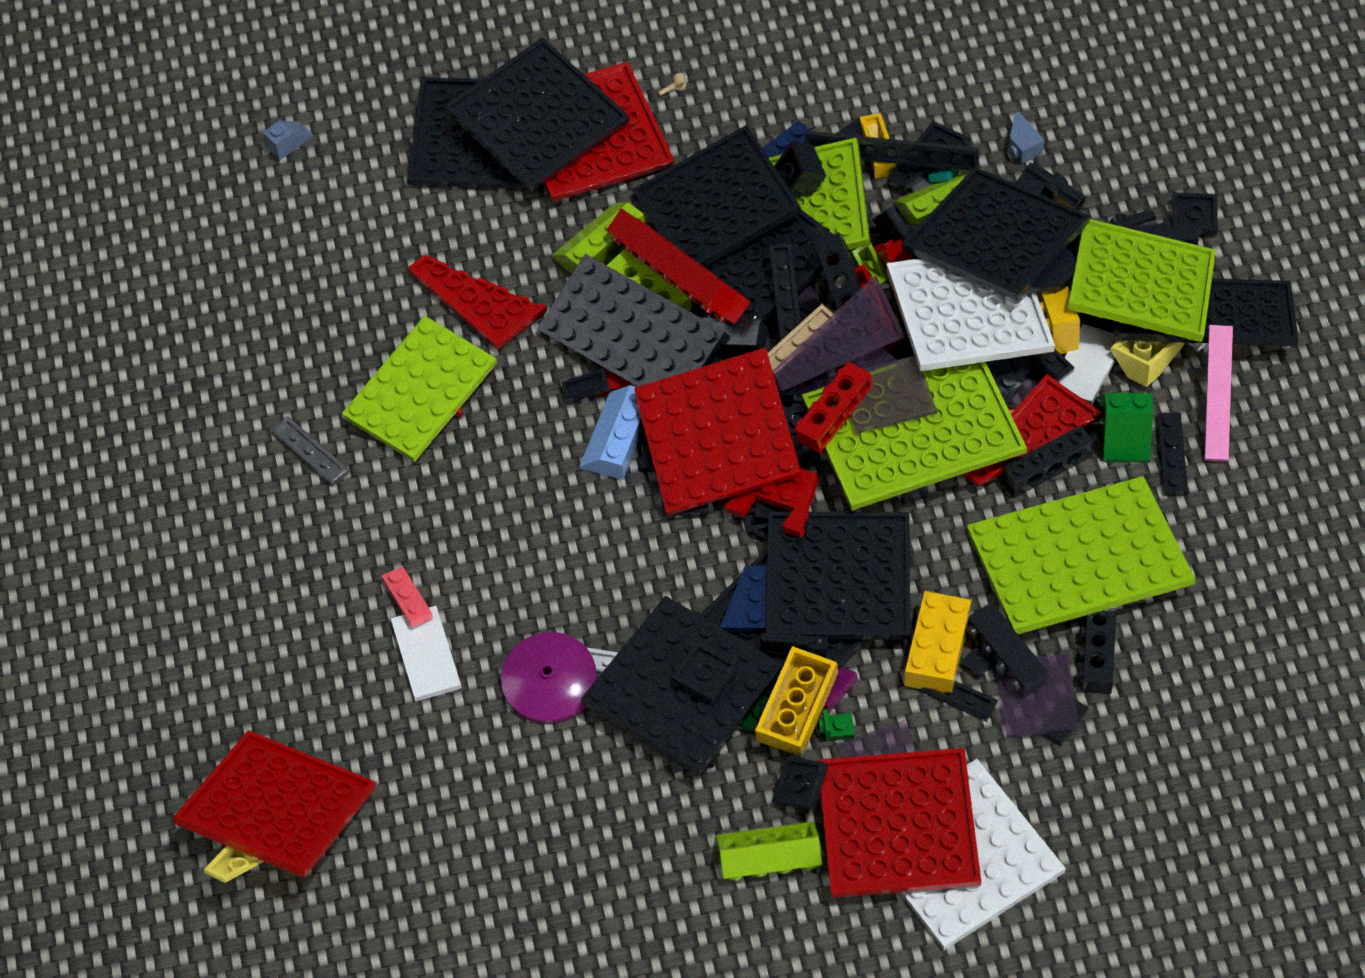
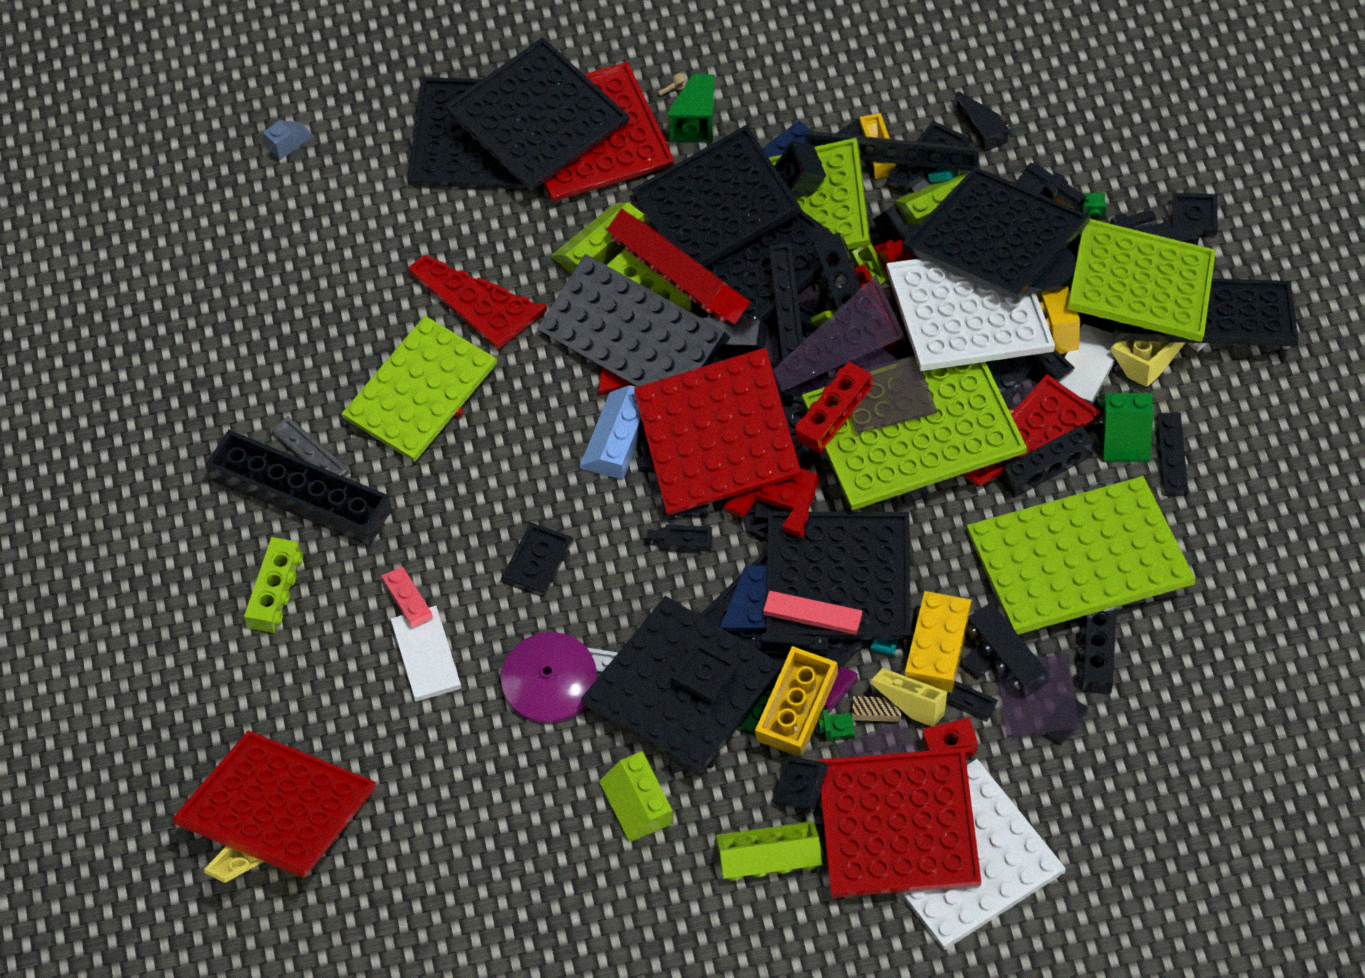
(278, 552): none -> lime brick
(299, 487): none -> black brick
(537, 559): none -> black tile
(585, 385): black tile -> none
(636, 797): none -> lime slope
(681, 538): none -> black hinge
(693, 111): none -> green slope
(798, 335): tan tile -> none
(813, 612): none -> coral tile
(875, 709): none -> tan tile
(884, 647): none -> teal tile
(913, 697): none -> light yellow slope
(957, 731): none -> red brick
(983, 122): none -> black slope
(1024, 140): sand blue slope -> none
(1095, 206): none -> green bracket
(1218, 393): bright pink tile -> none

